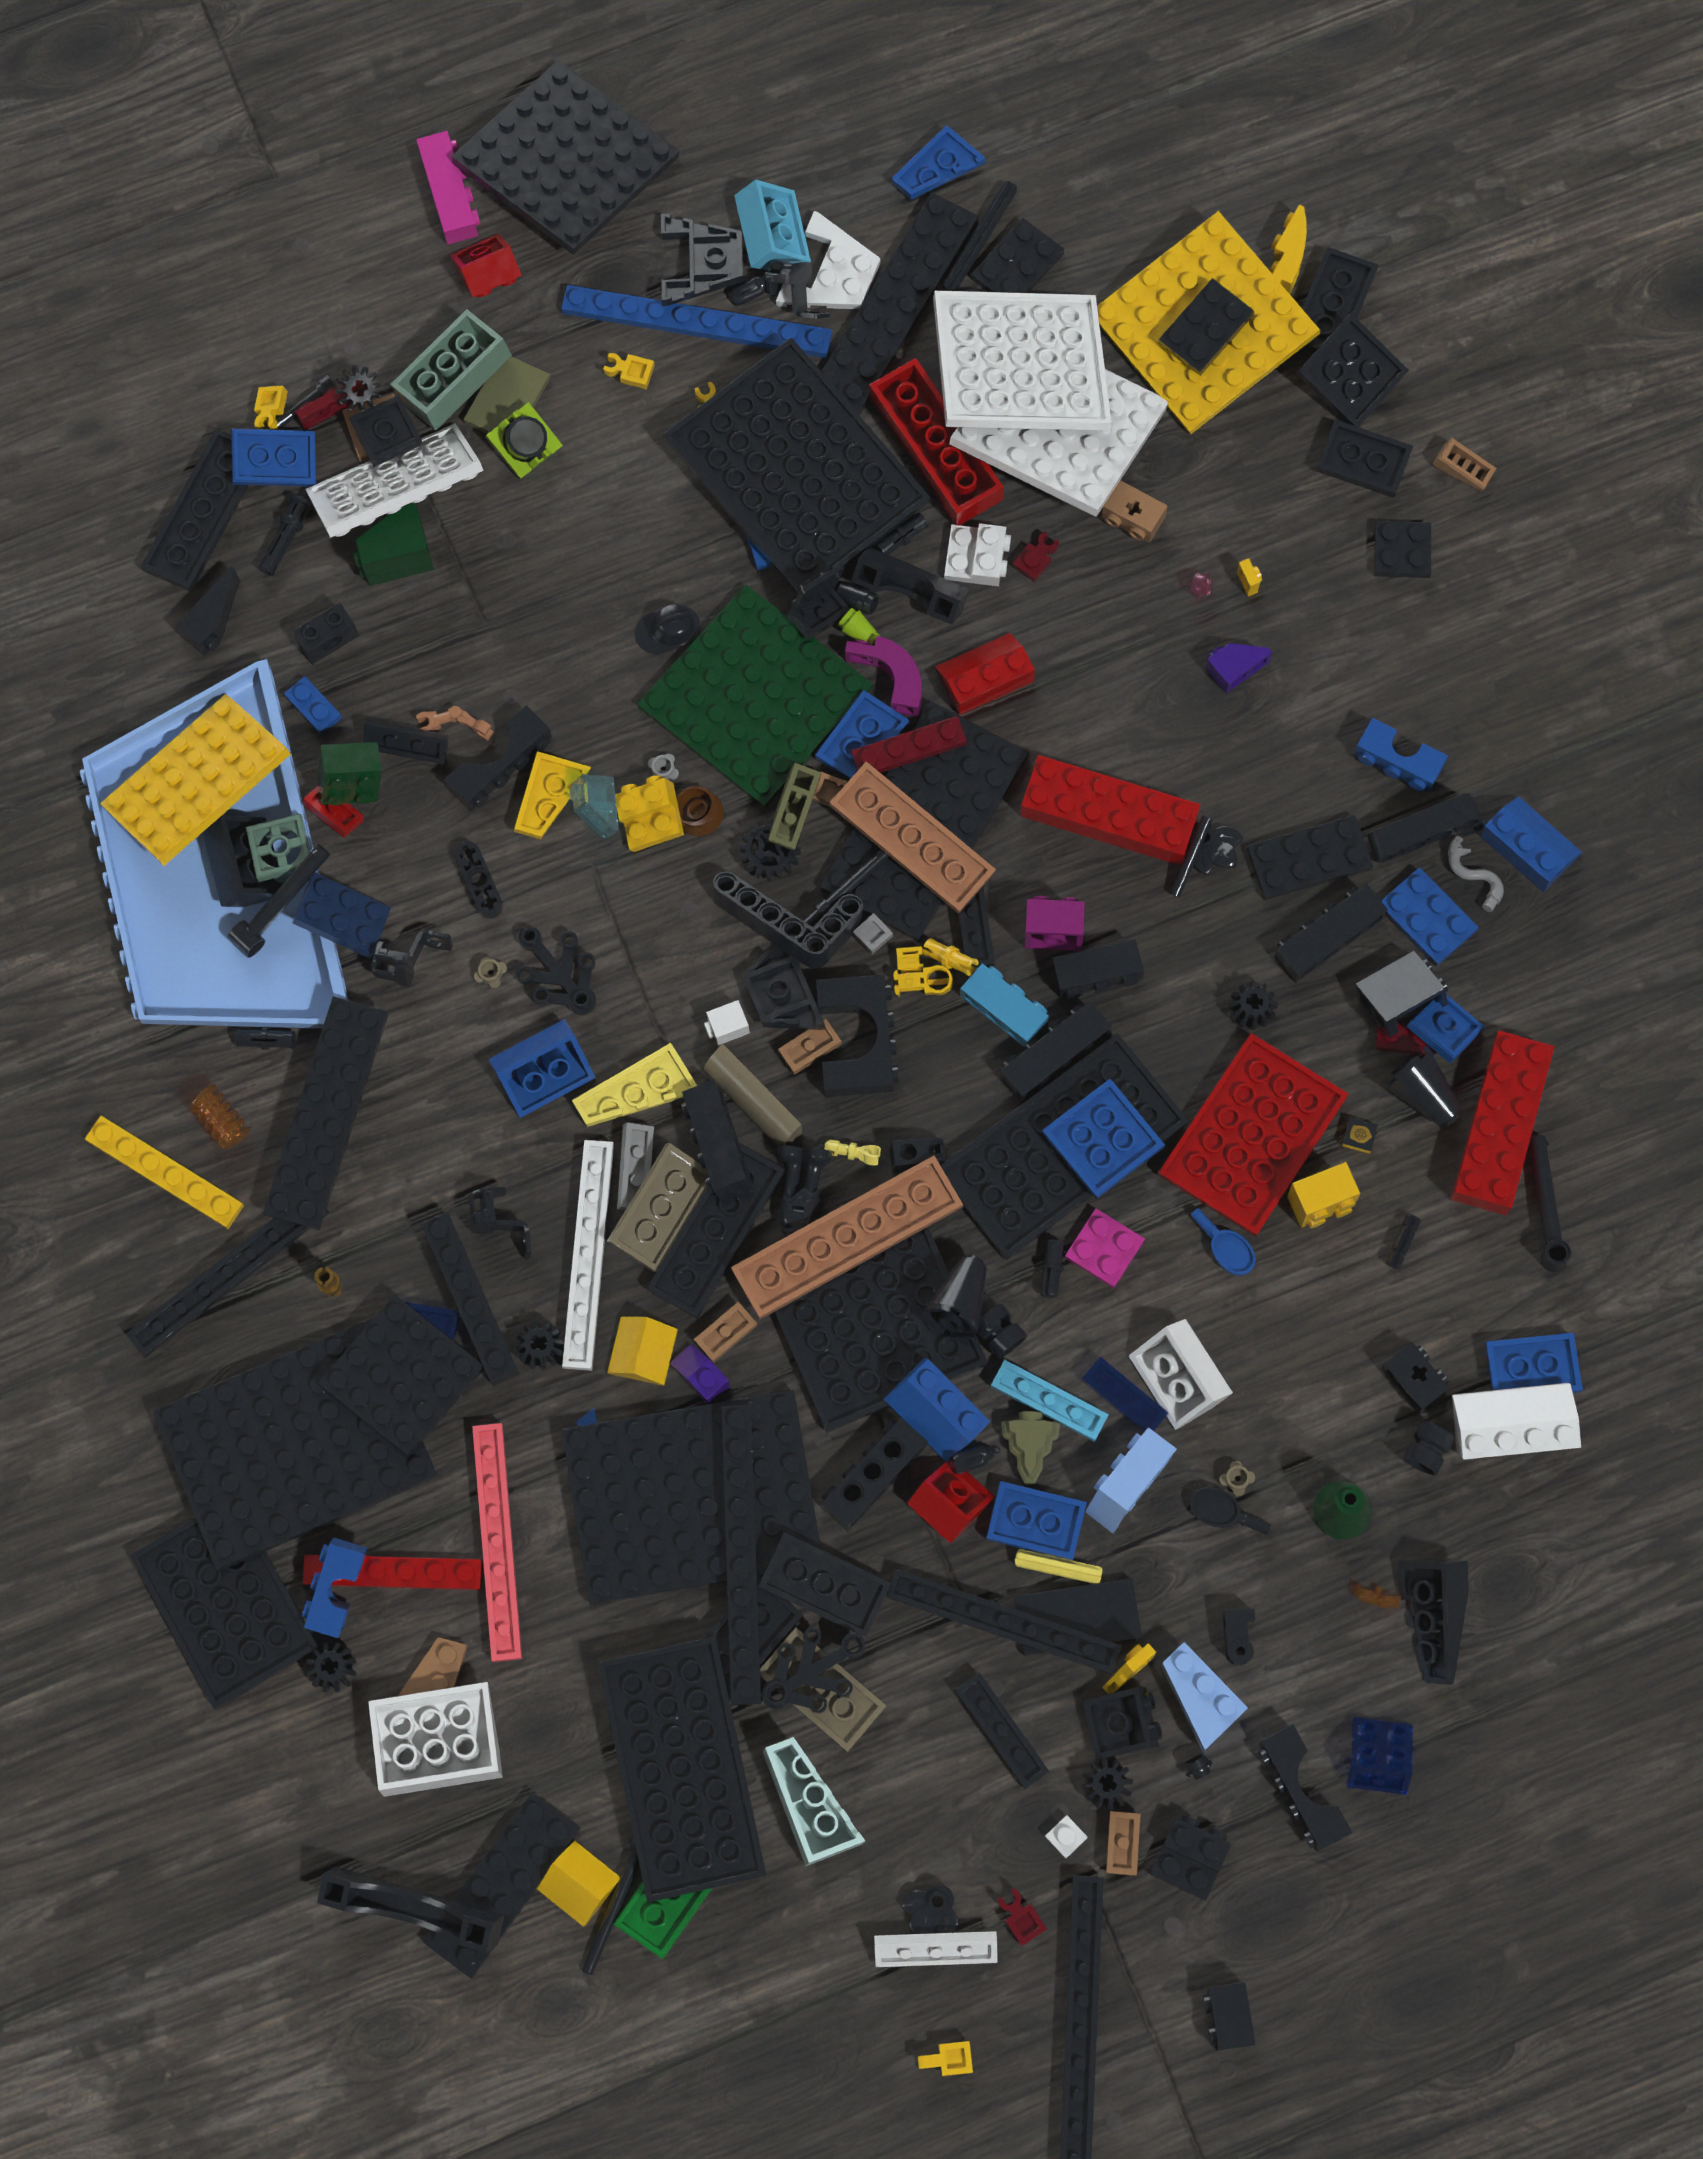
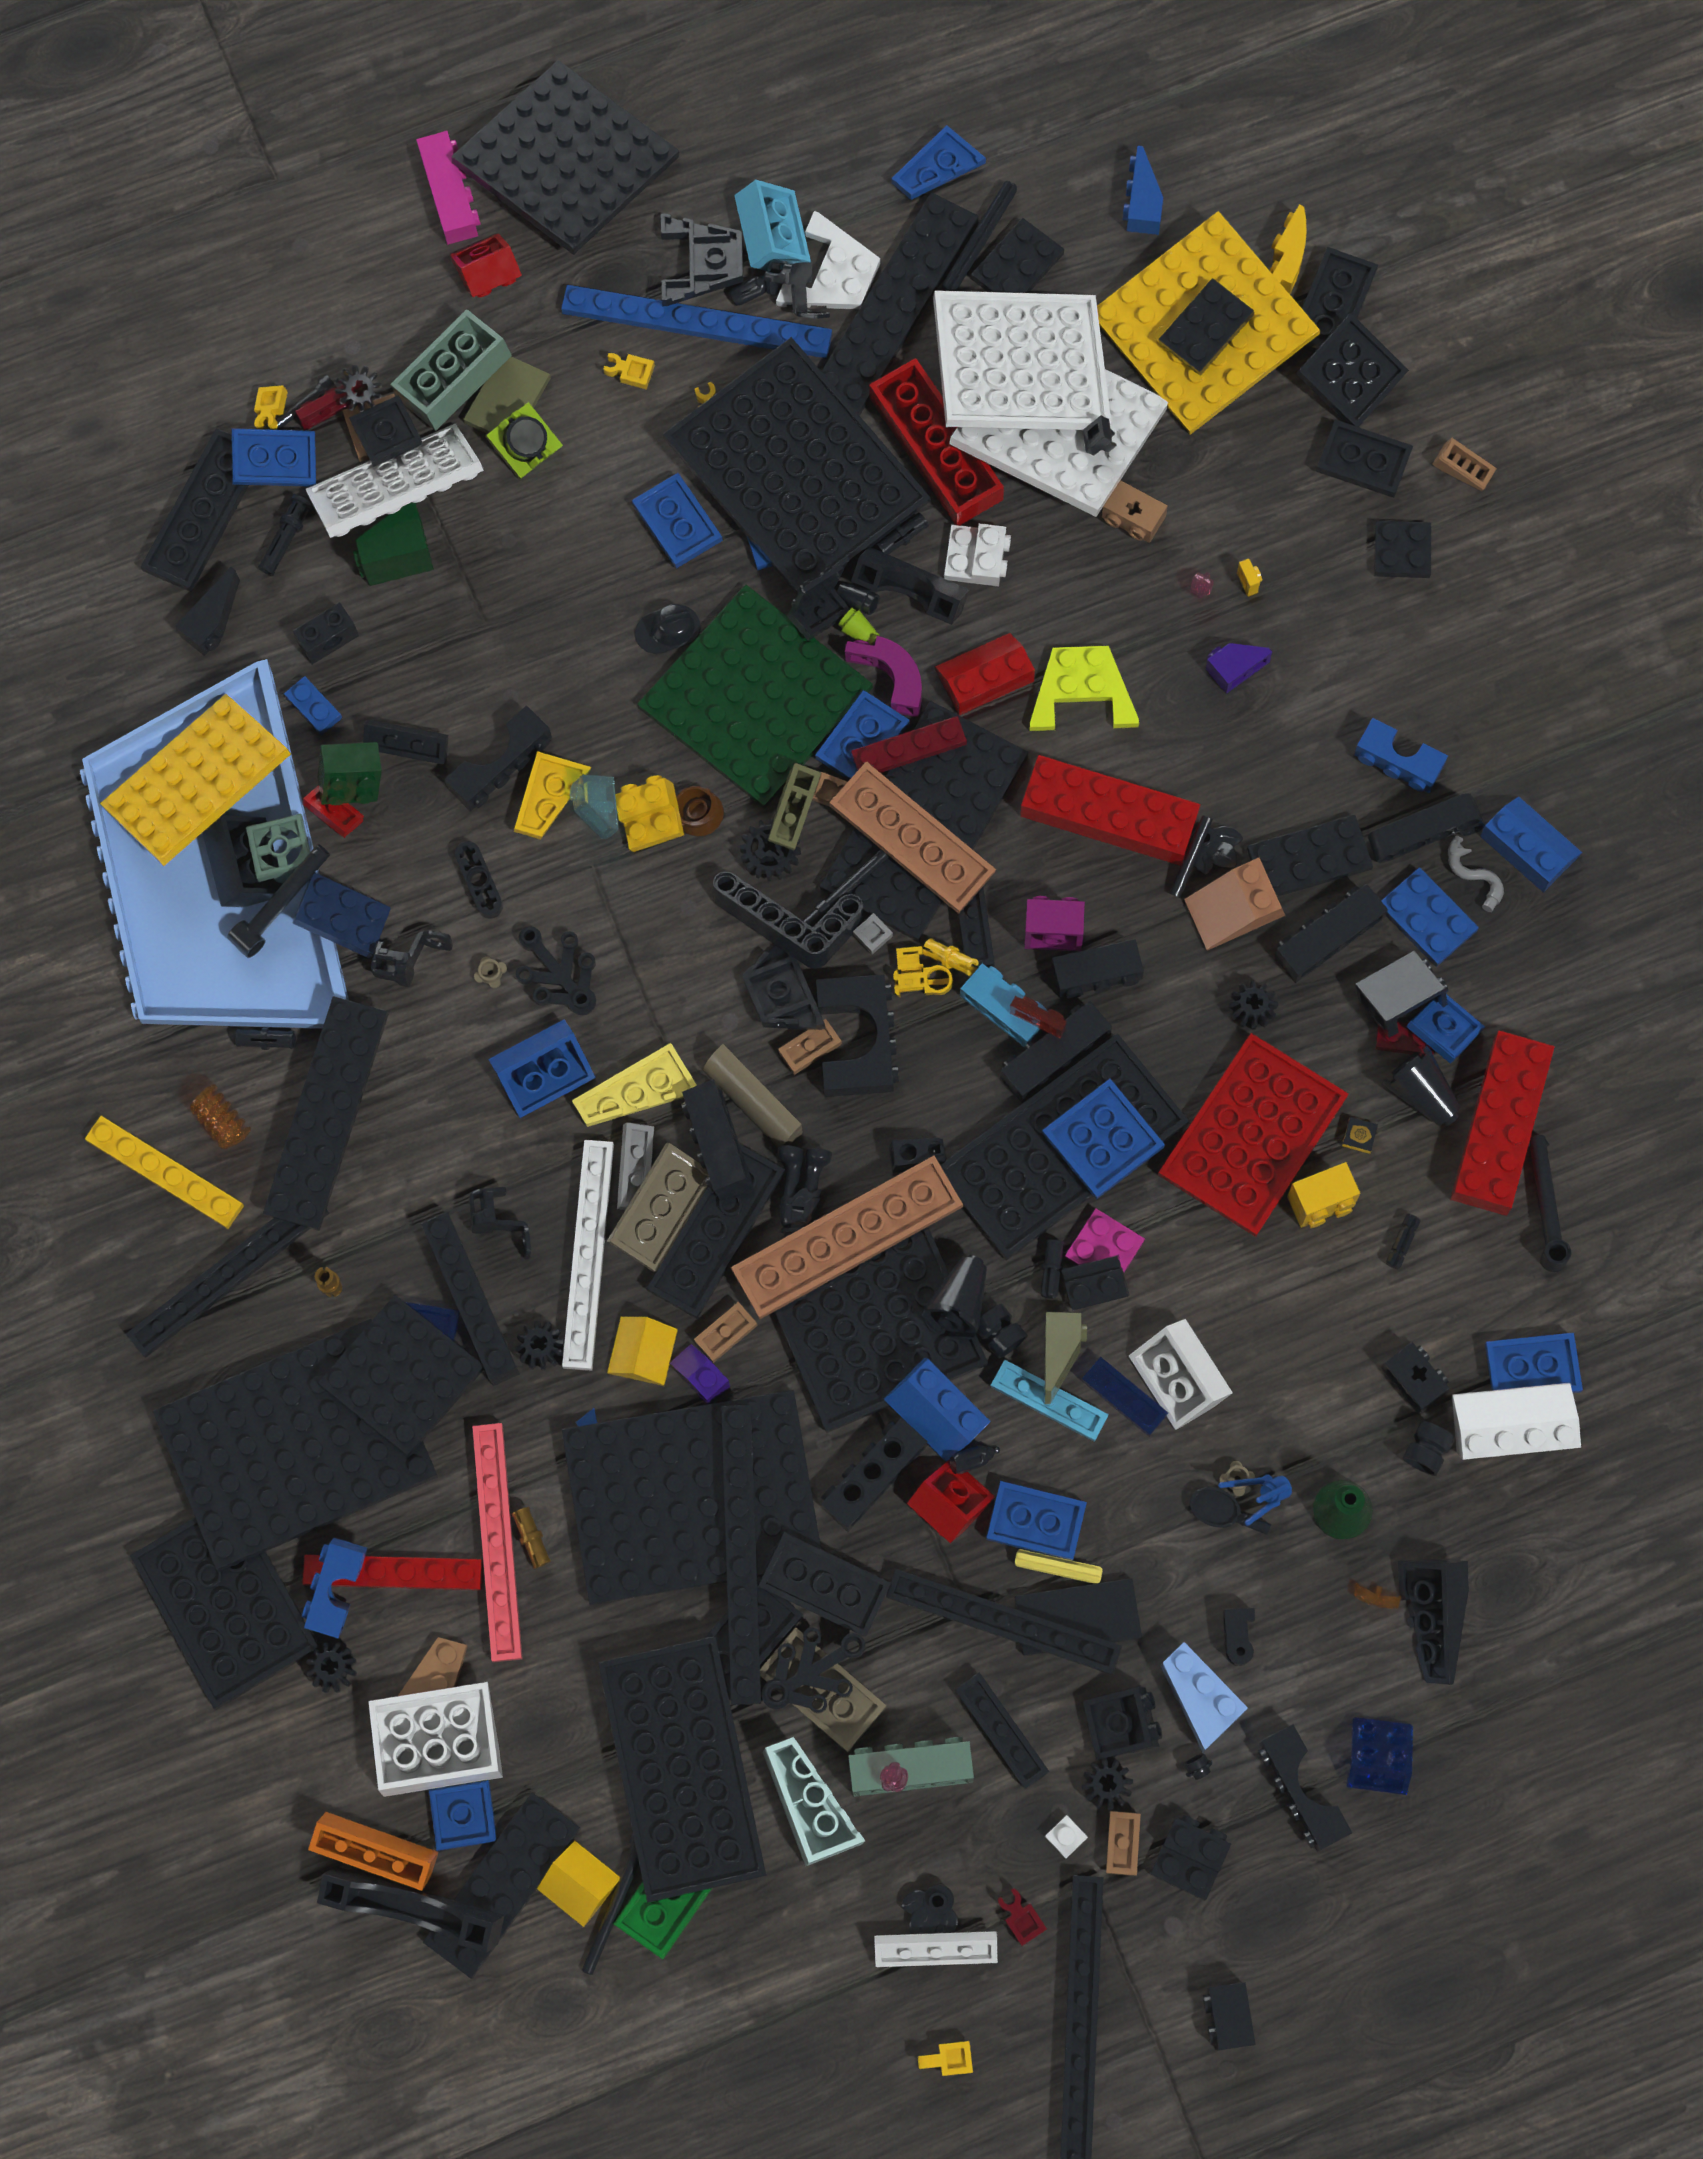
(373, 1851): none -> orange brick
(455, 714): nougat piece -> none
(463, 1815): none -> blue tile
(531, 1537): none -> pearl gold pin
(664, 761): light grey plate -> none
(677, 520): none -> blue plate
(726, 1023): white brick -> none
(868, 1154): light yellow piece -> none
(894, 1777): none -> clear pink plate
(926, 1765): none -> sand green brick
(1030, 1442): olive rock -> none
(1035, 560): dark red plate -> none
(1048, 1021): none -> clear red plate
(1062, 1348): none -> olive slope
(1082, 676): none -> neon yellow wing
(1095, 1282): none -> black plate
(1098, 436): none -> black tile
(1129, 1479): light blue wedge -> none
(1135, 1661): yellow wing -> none
(1146, 197): none -> blue slope
(1227, 1247): blue piece -> none
(1234, 904): none -> nougat slope
(1272, 1491): none -> blue plant

